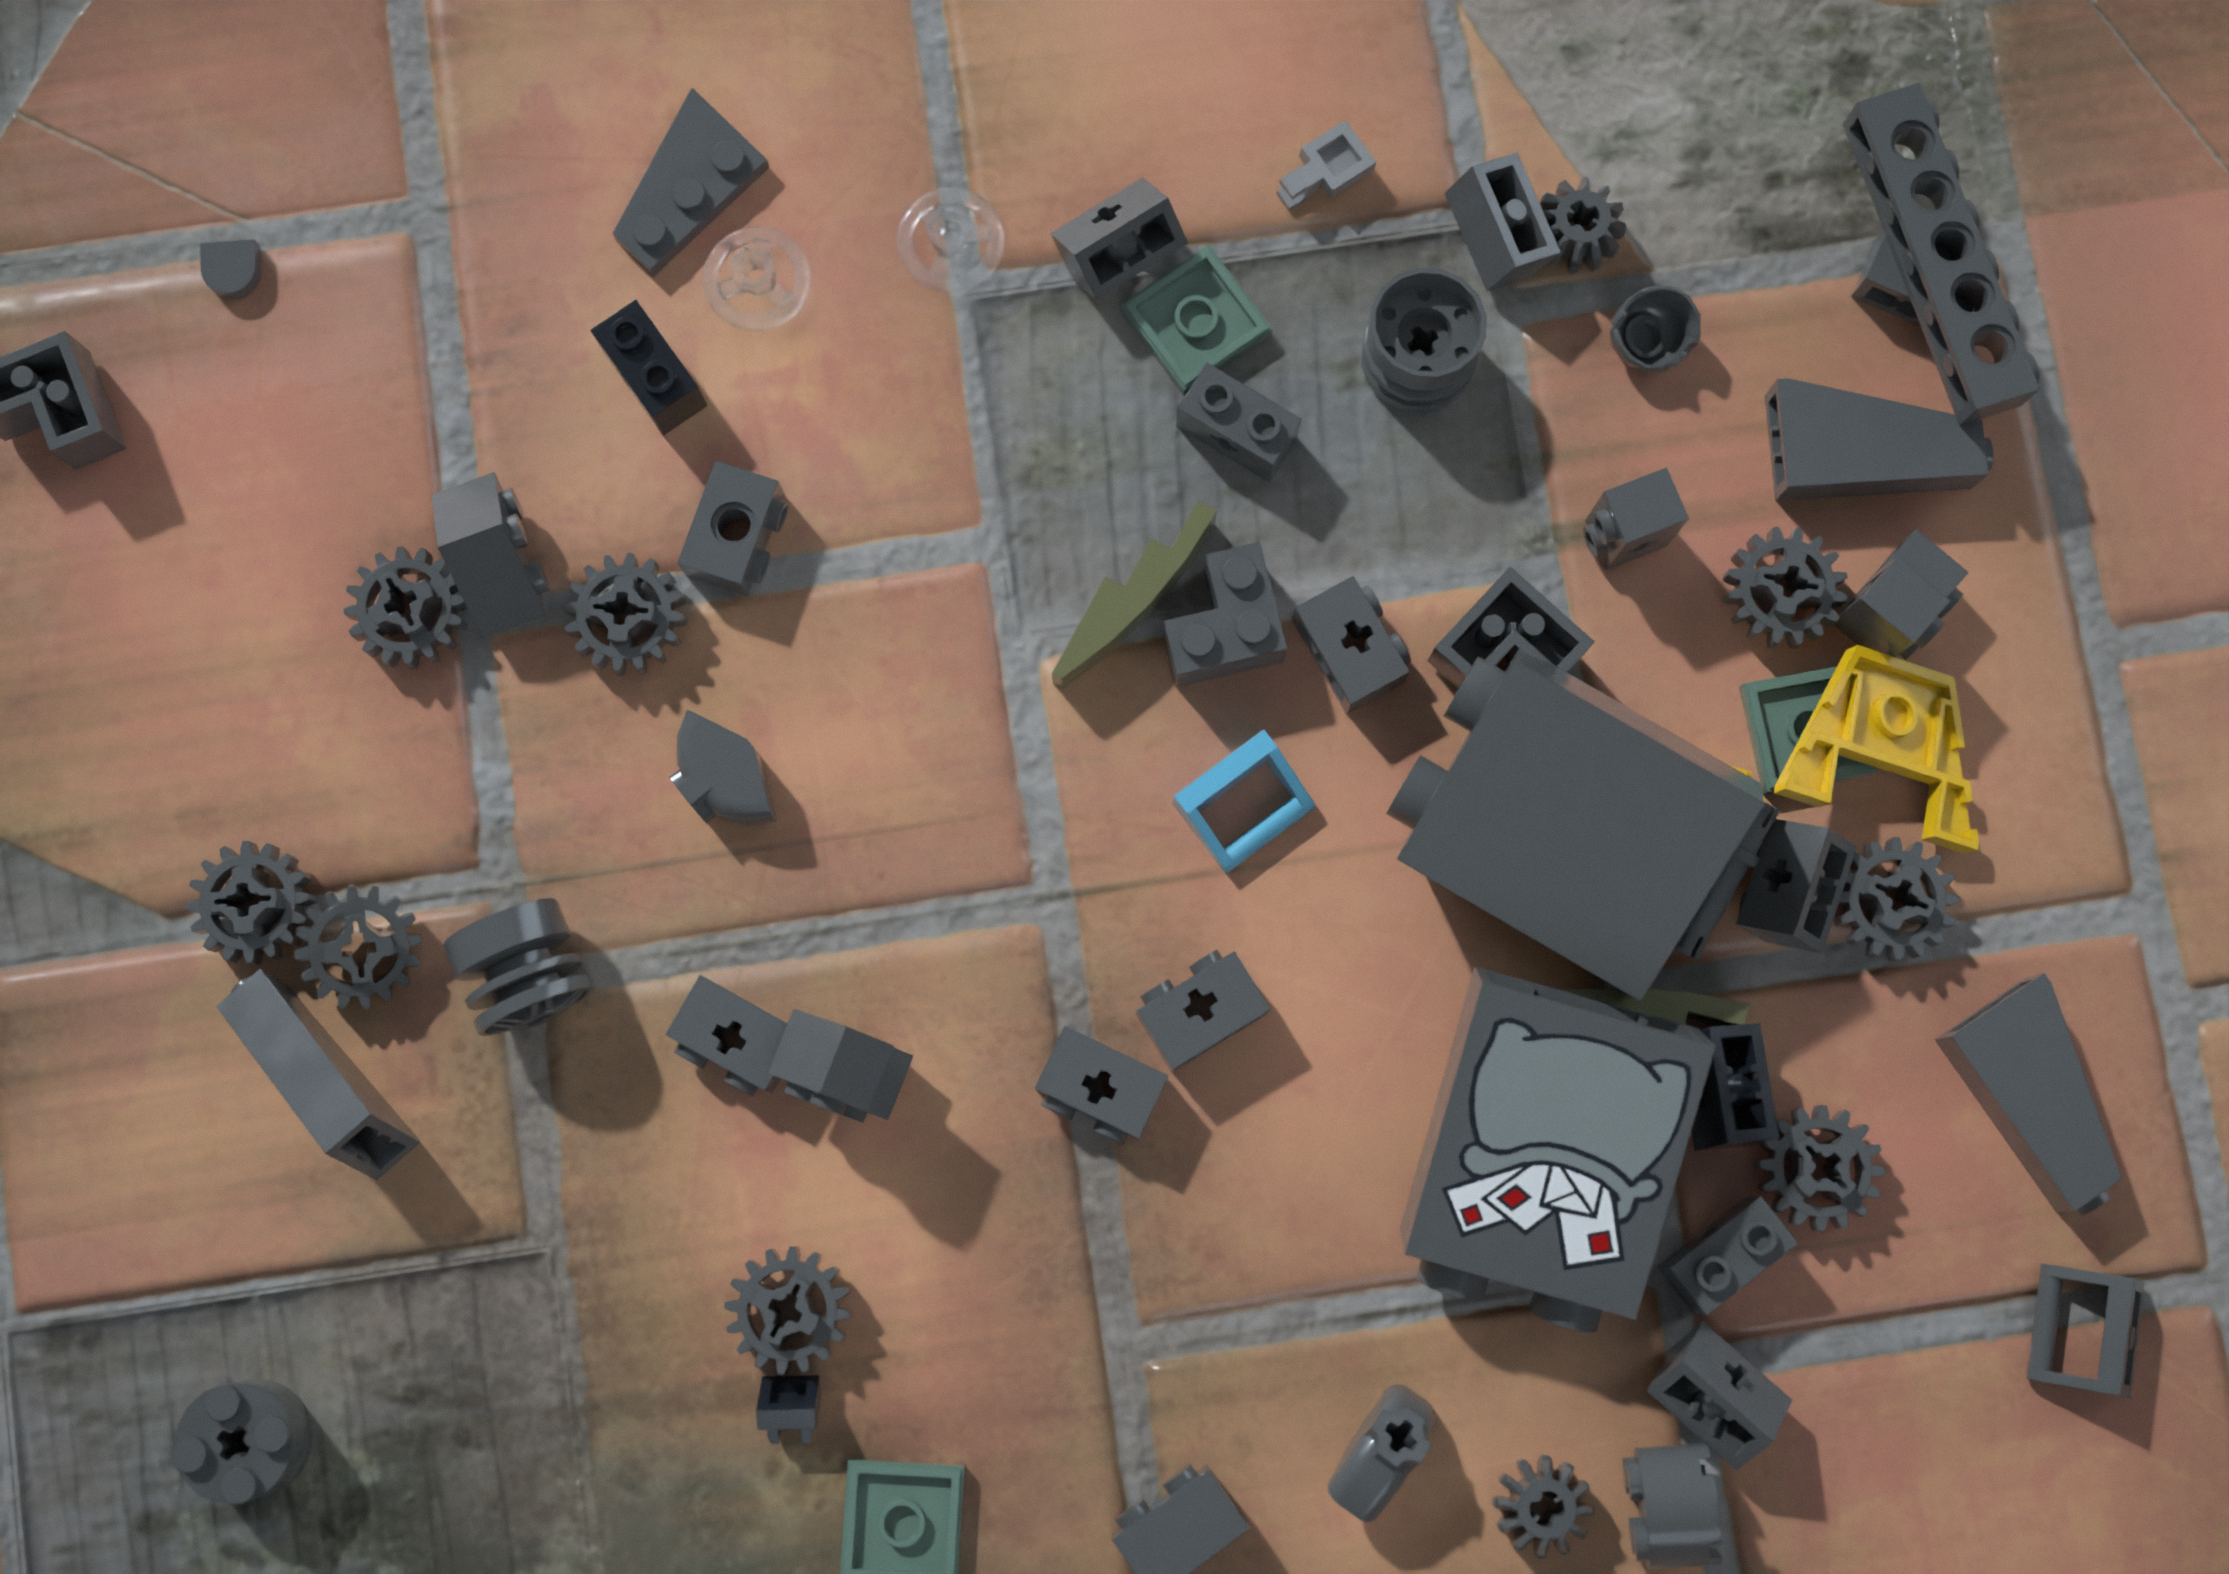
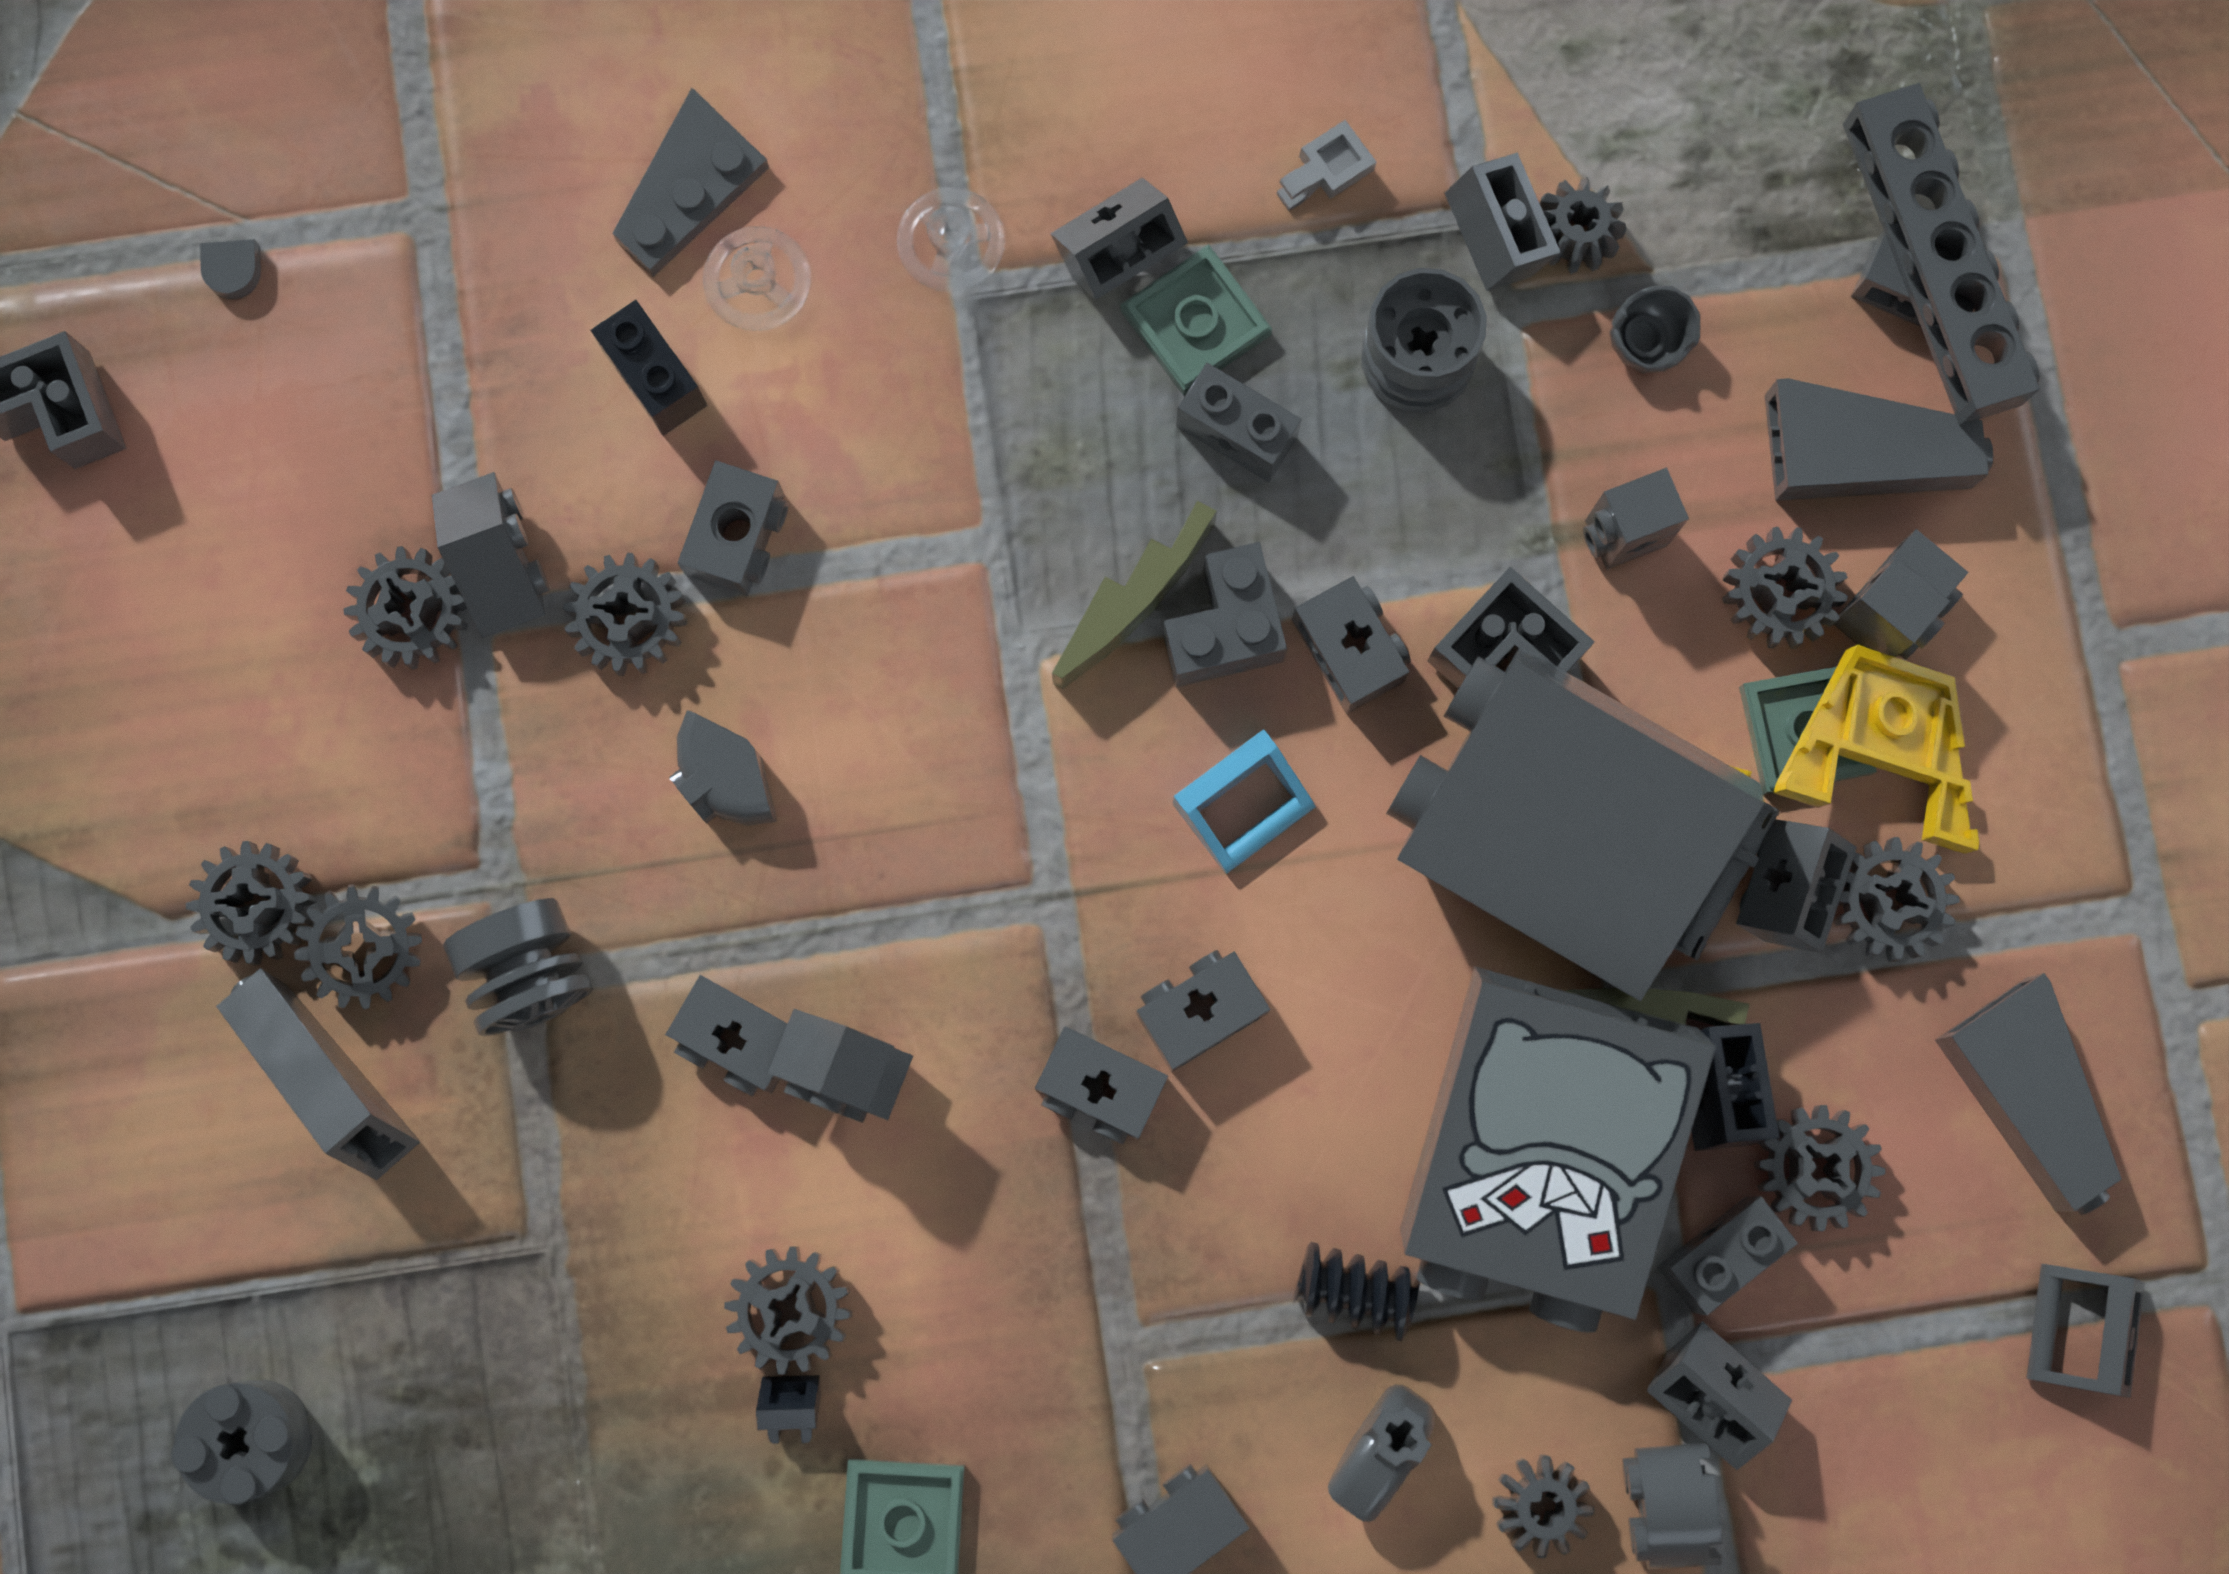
(1356, 1290): none -> black piece

